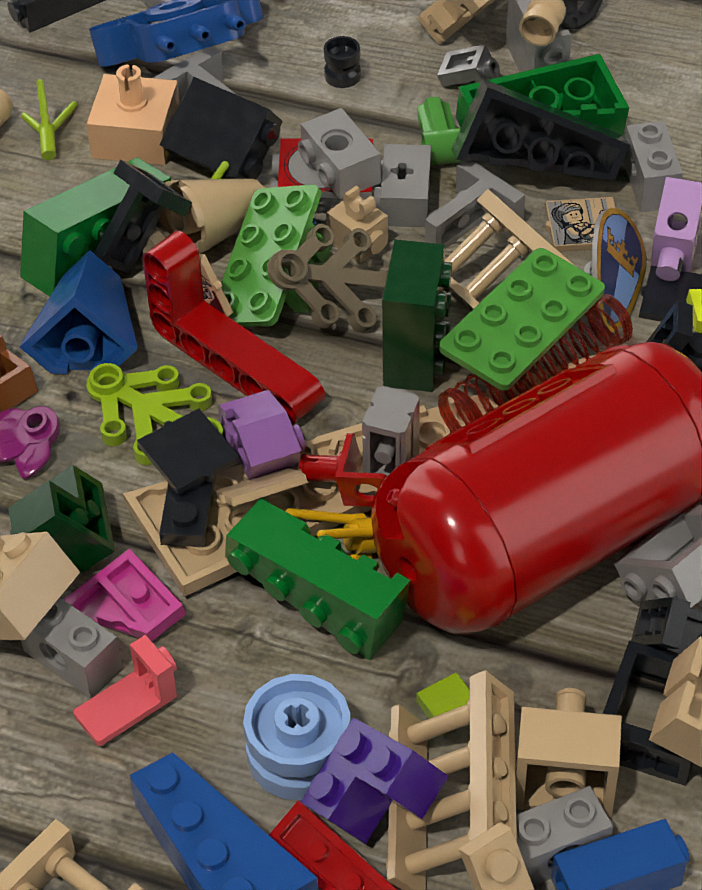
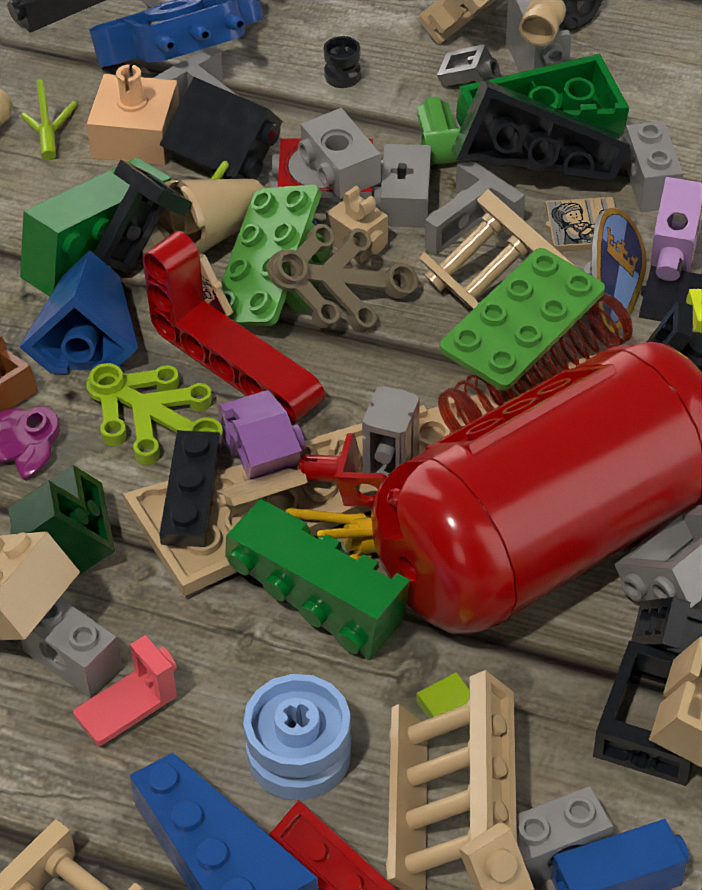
(128, 599): dark pink wing -> none
(188, 451): black piece -> none
(368, 775): dark purple brick -> none
(414, 315): dark green brick -> none
(567, 752): tan brick -> none

